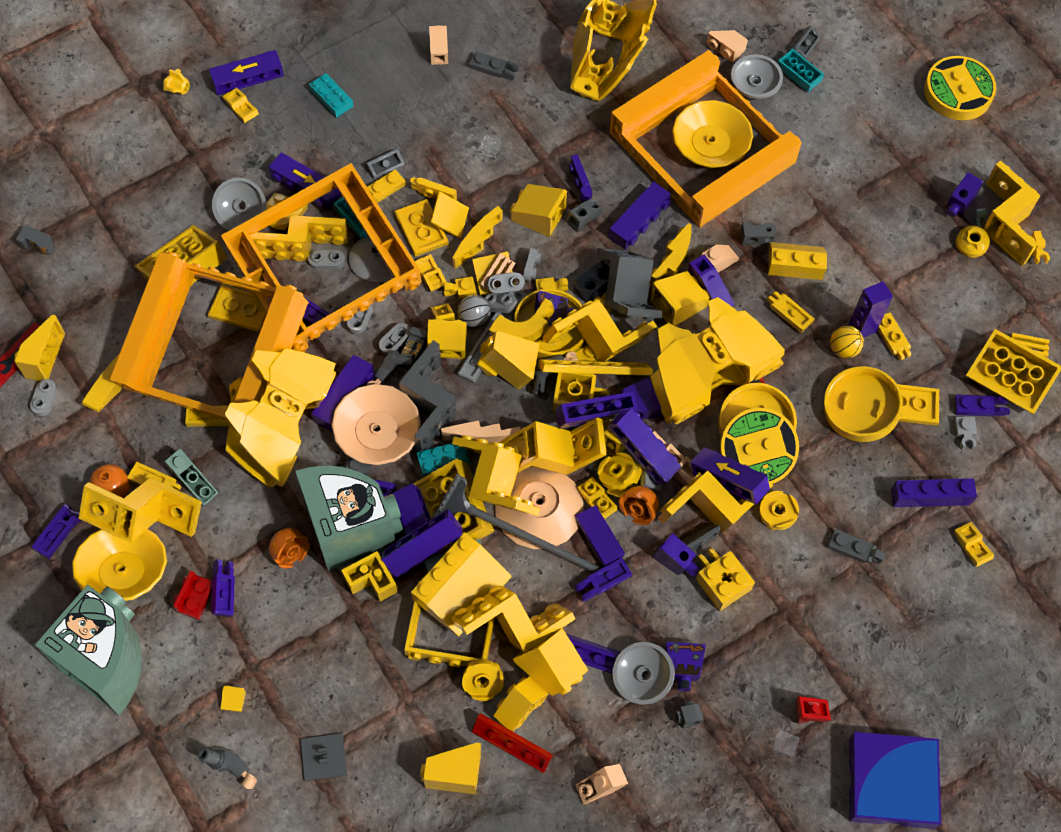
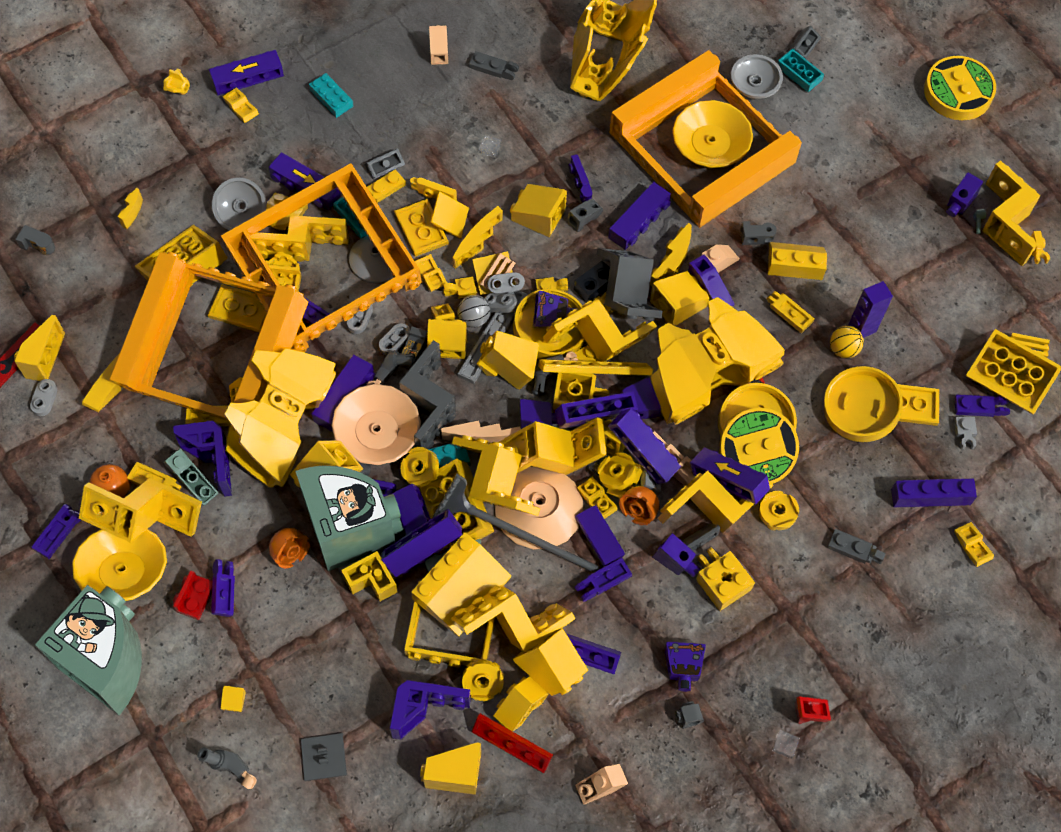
(129, 214): none -> yellow slope
(199, 440): none -> dark purple bracket
(285, 270): none -> yellow slope
(326, 259): light grey plate -> none
(327, 454): none -> yellow slope
(409, 714): none -> dark purple bracket
(430, 467): none -> yellow plate
(530, 270): light grey plate -> none
(530, 329): yellow arch -> none
(536, 411): none -> dark purple torso
(631, 666): light grey dish -> none
(727, 43): light nougat slope -> none
(894, 337): yellow hinge -> none
(895, 780): blue tile -> none
(970, 248): yellow piece -> none

